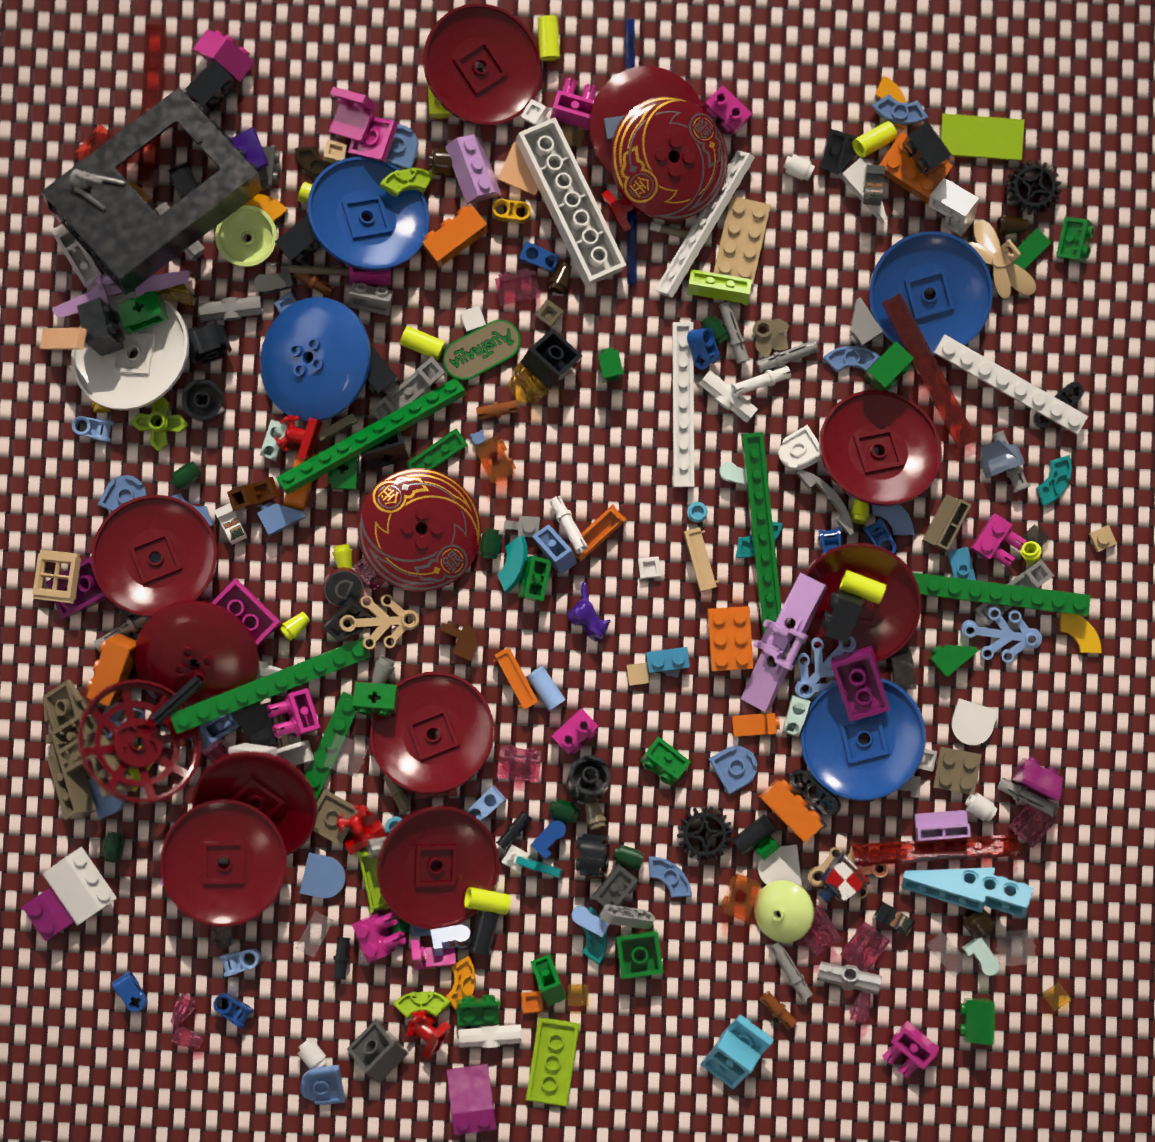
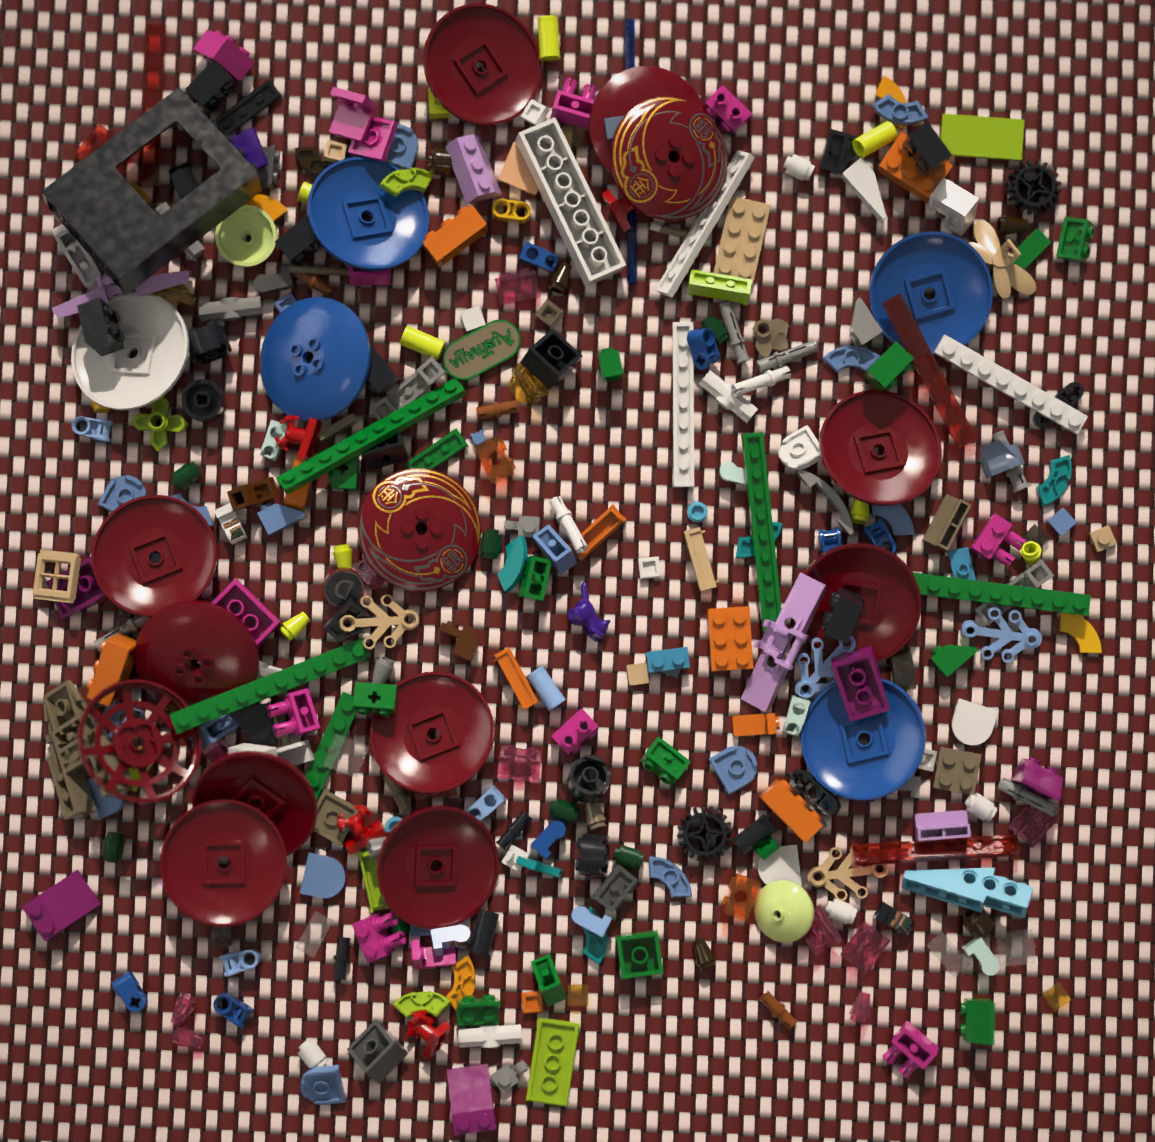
(63, 338): light nougat tile -> none
(79, 886): white slope -> none
(83, 179): light grey plant -> none
(142, 312): green brick -> none
(176, 700): black axle -> none
(248, 108): none -> black tile
(370, 298): light grey bracket -> none
(487, 901): neon yellow pin -> none
(507, 1076): none -> light grey plate
(627, 917): light grey beam -> none
(703, 955): none -> dark brown cone
(736, 1051): medium azure bracket -> none
(788, 966): light grey pin -> none
(837, 975): light grey piece -> none
(841, 911): none -> white brick
(842, 879): torso -> none
(862, 587): neon yellow pin -> none
(873, 184): dark grey leg -> none
(1061, 522): none -> medium blue tile

